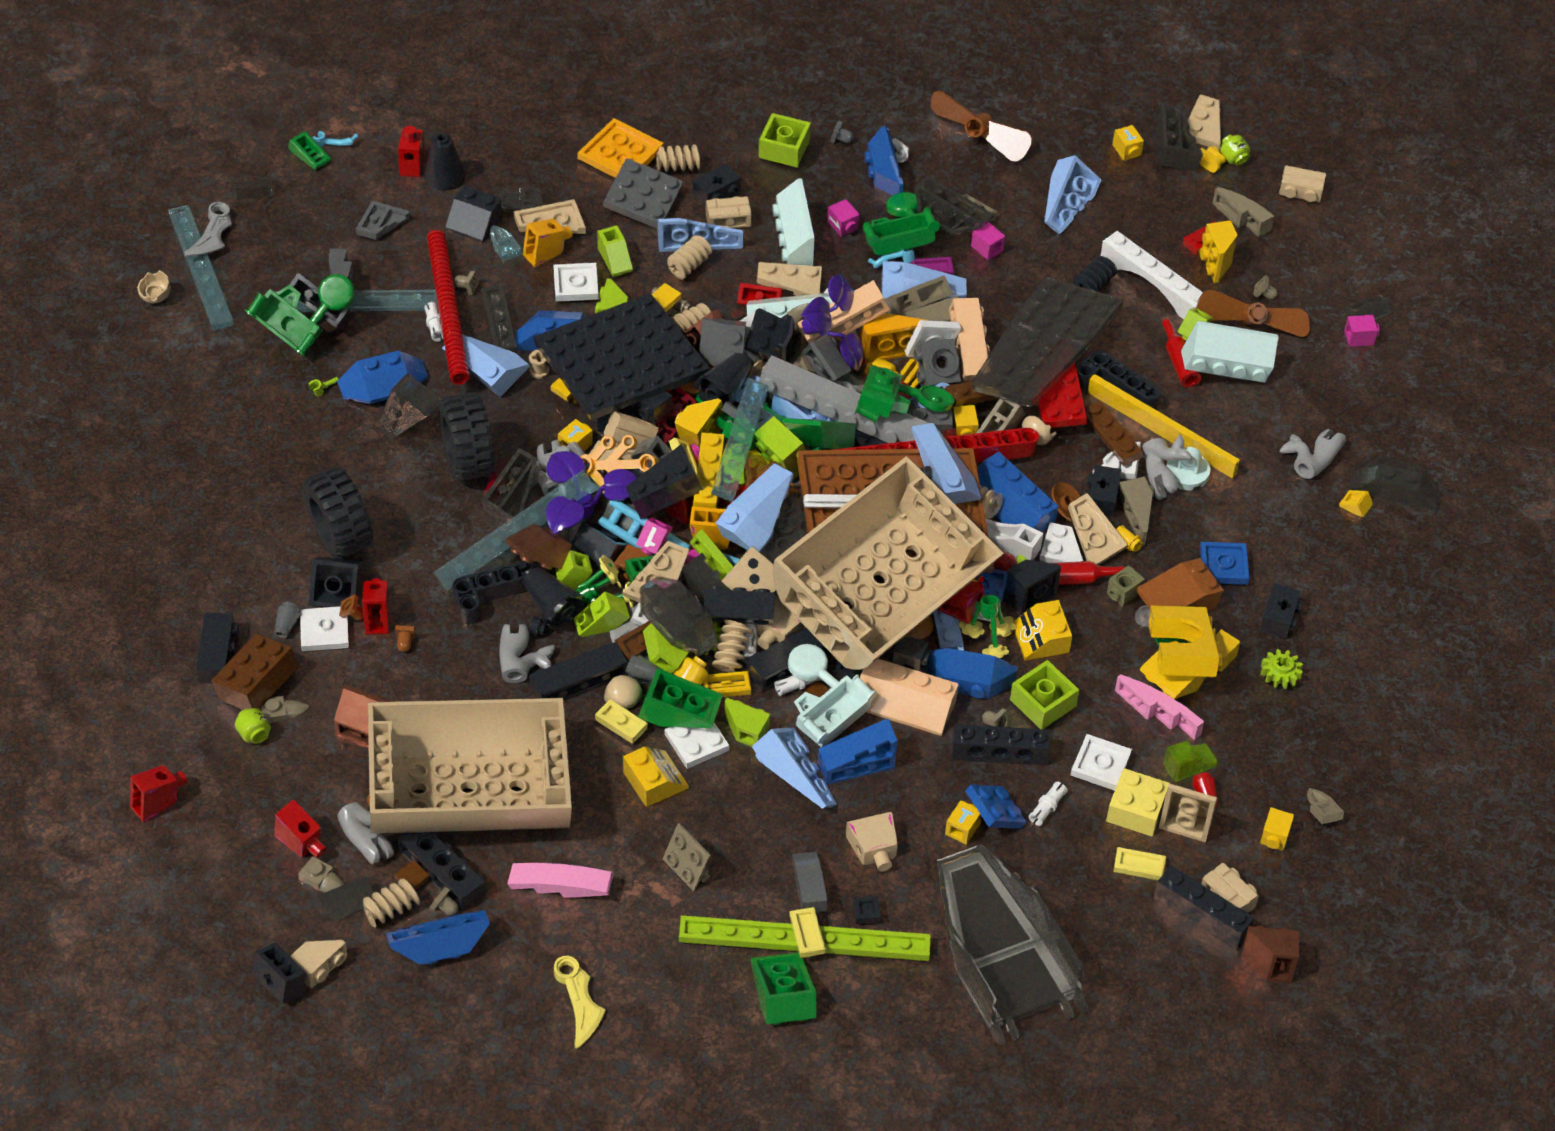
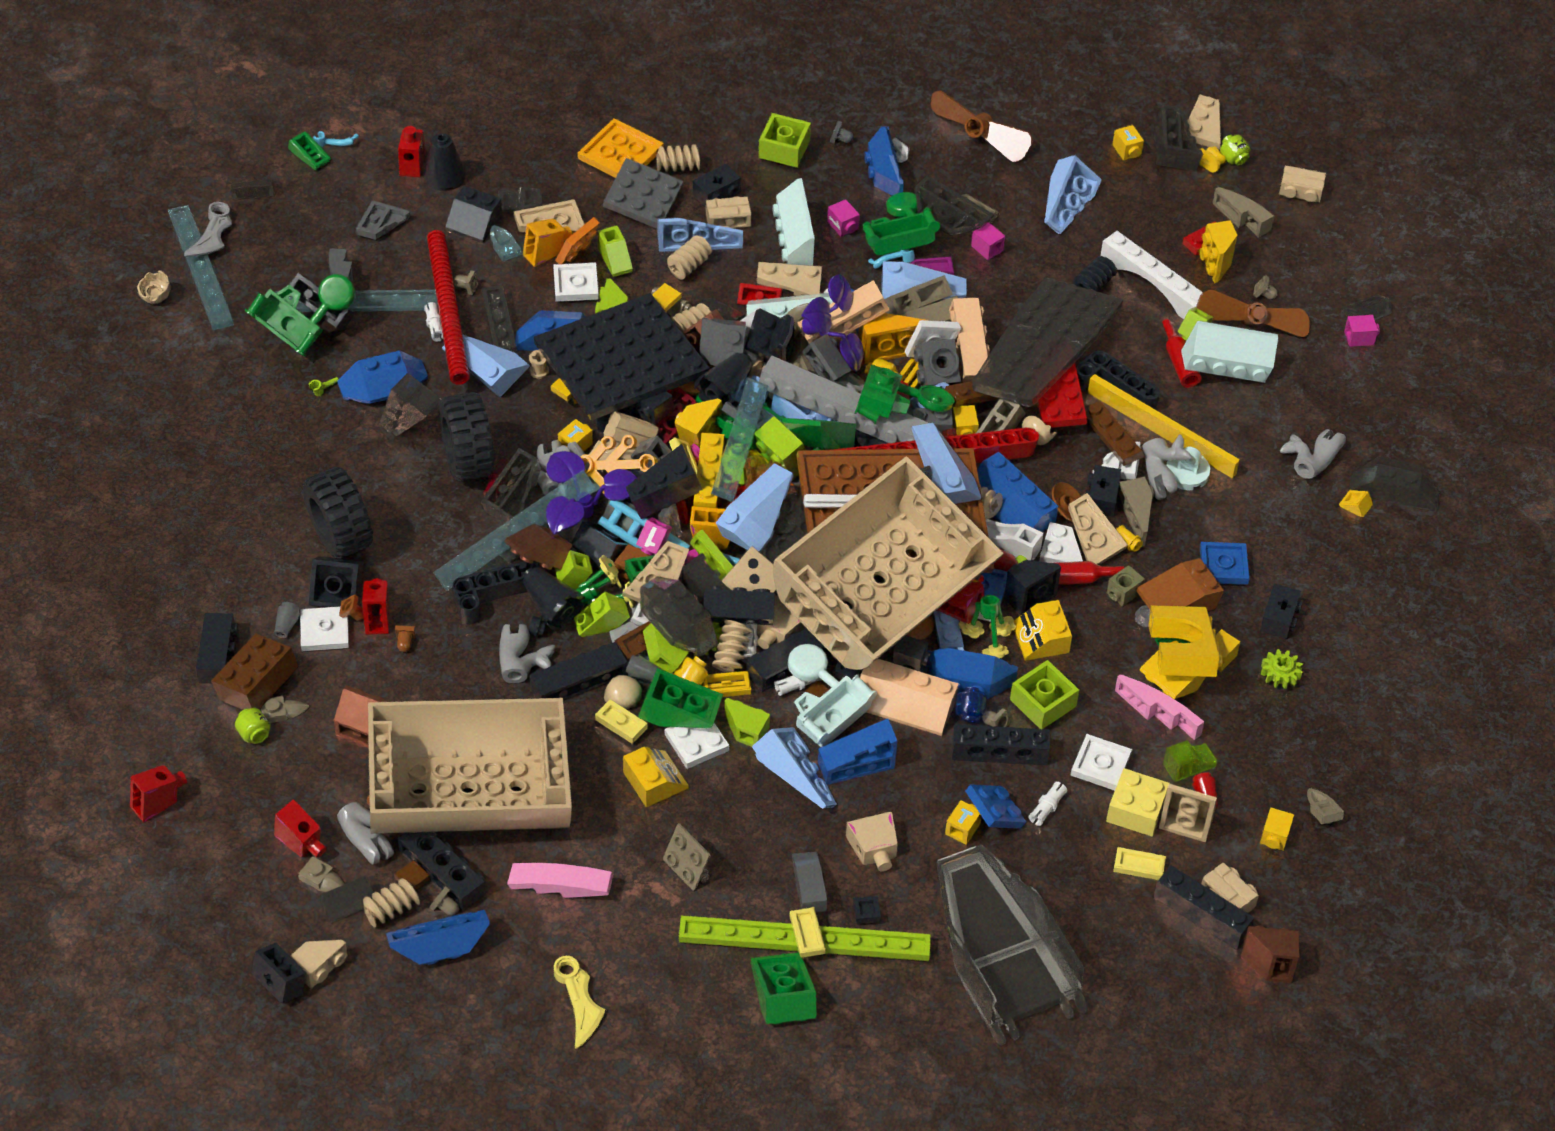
(578, 241): none -> orange plate
(670, 517): none -> clear tile
(971, 705): none -> clear blue head

